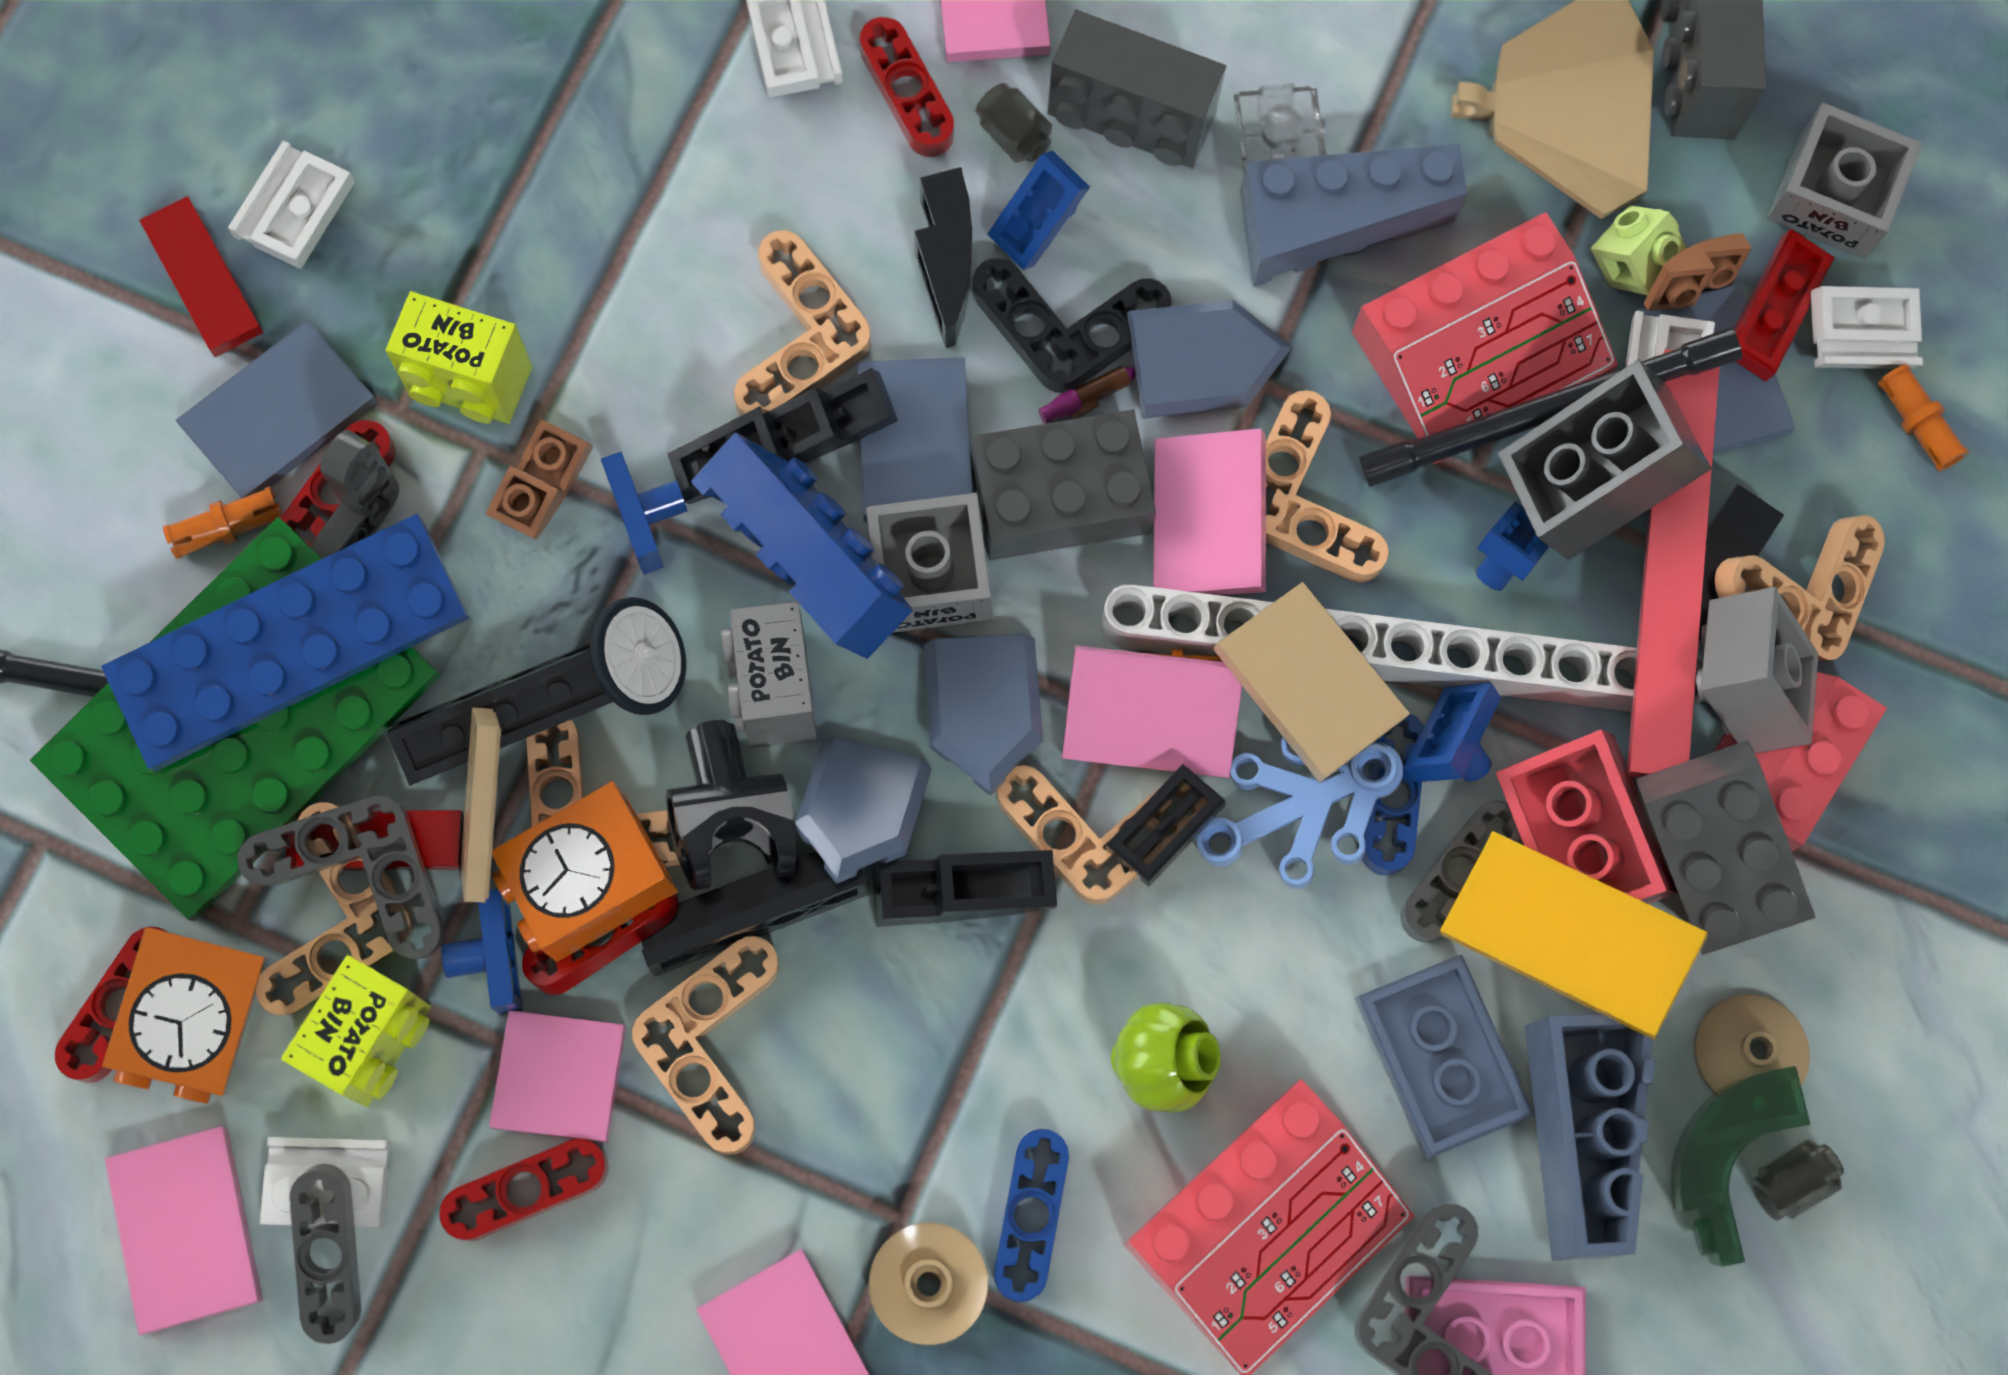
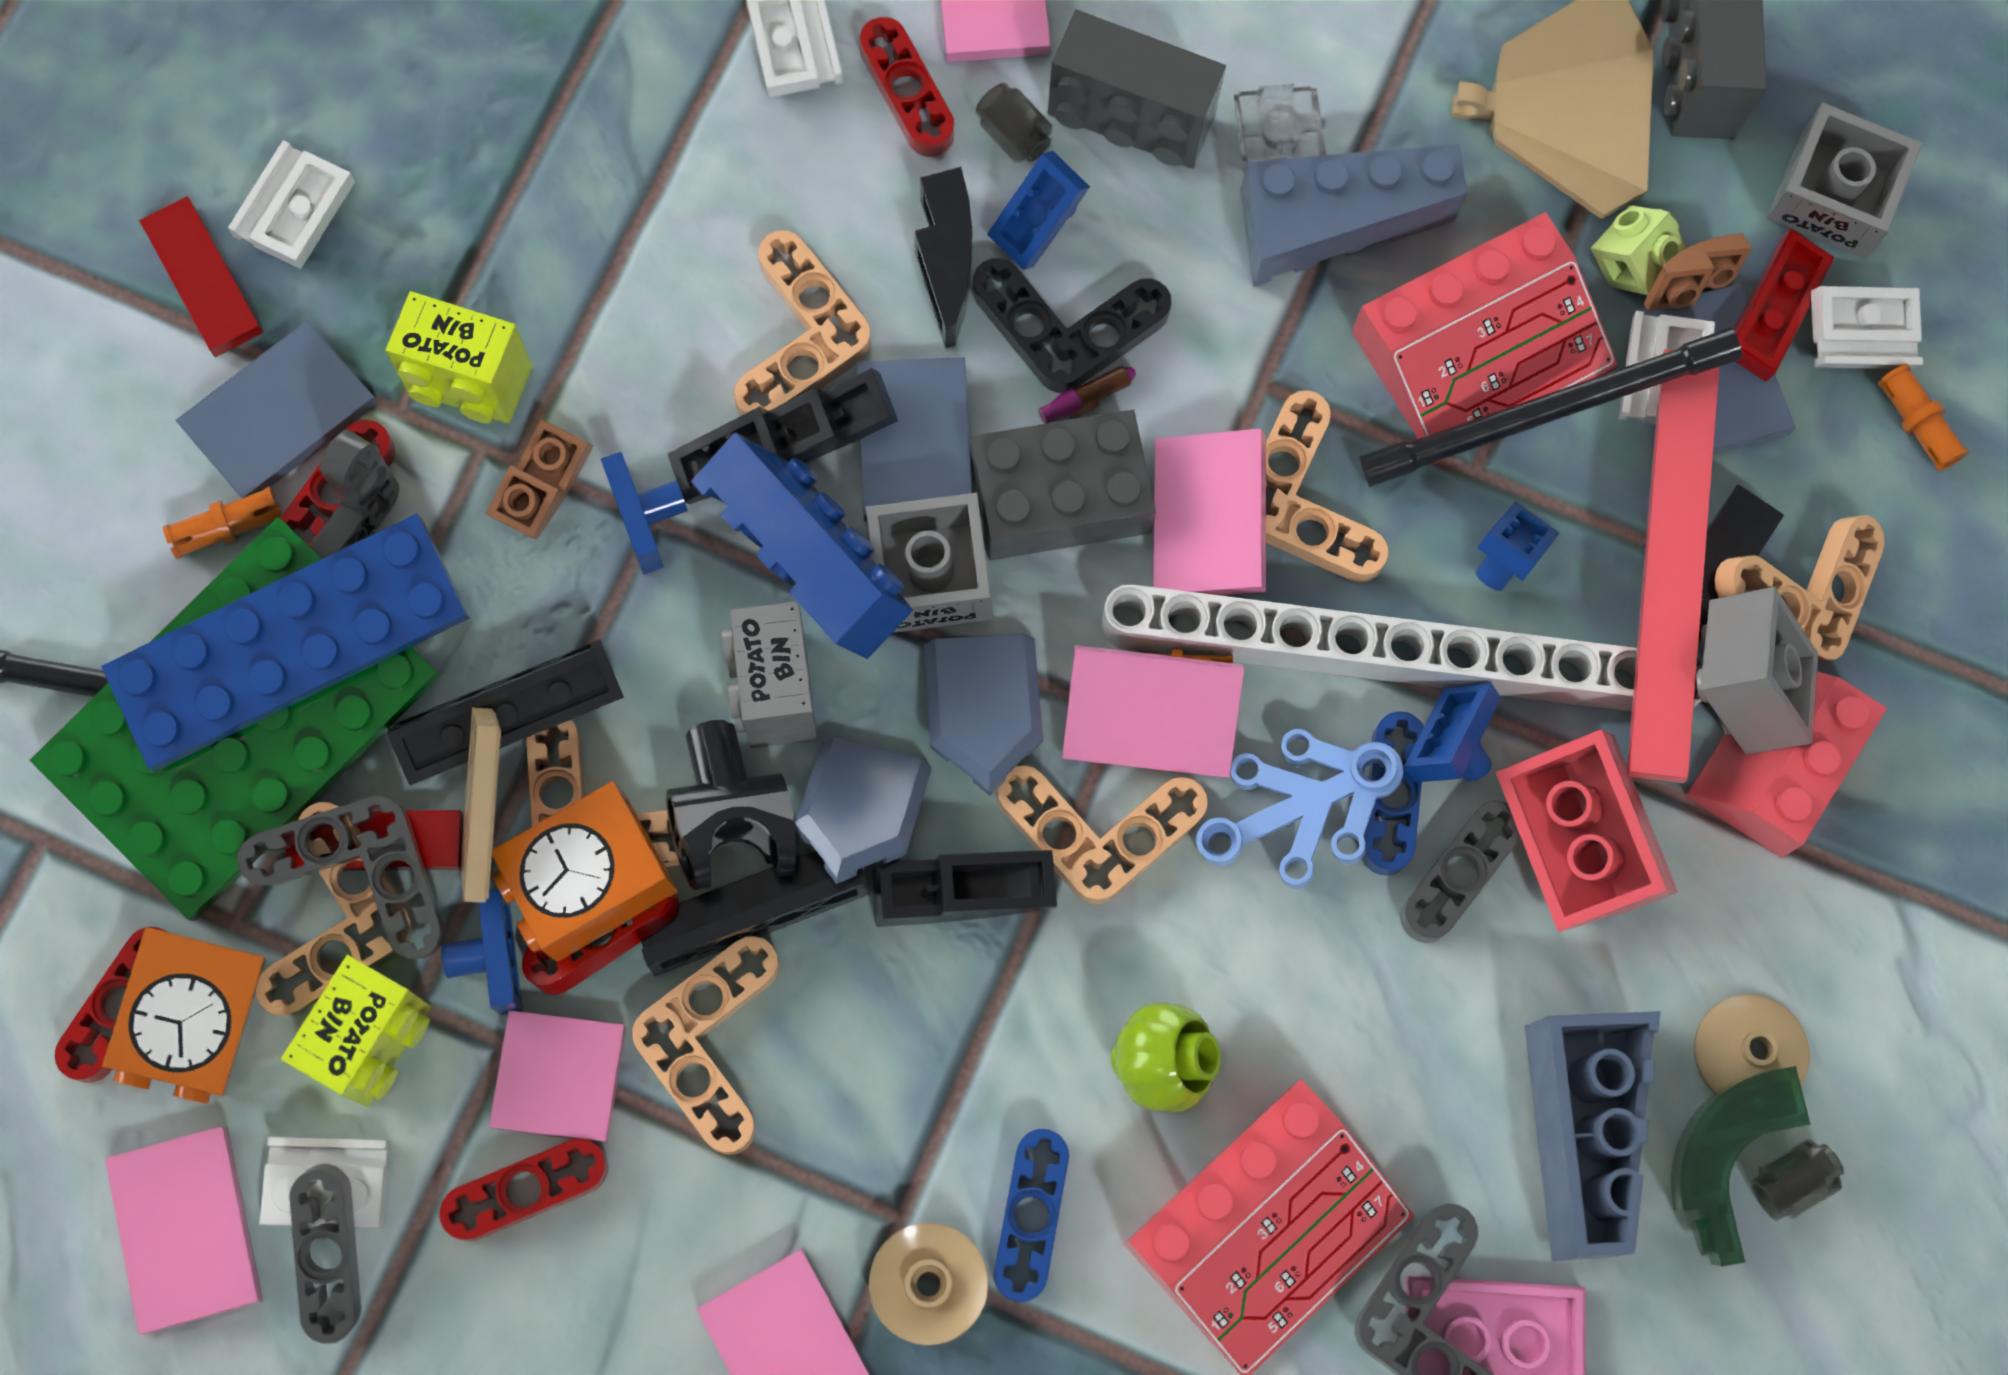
(638, 656): white wheel -> none
(1134, 860): black tile -> none
(1201, 357): sand blue tile -> none
(1311, 681): tan tile -> none
(1443, 1056): sand blue tile -> none
(1574, 934): yellow tile -> none
(1603, 460): dark grey brick -> none
(1726, 846): dark grey brick -> none

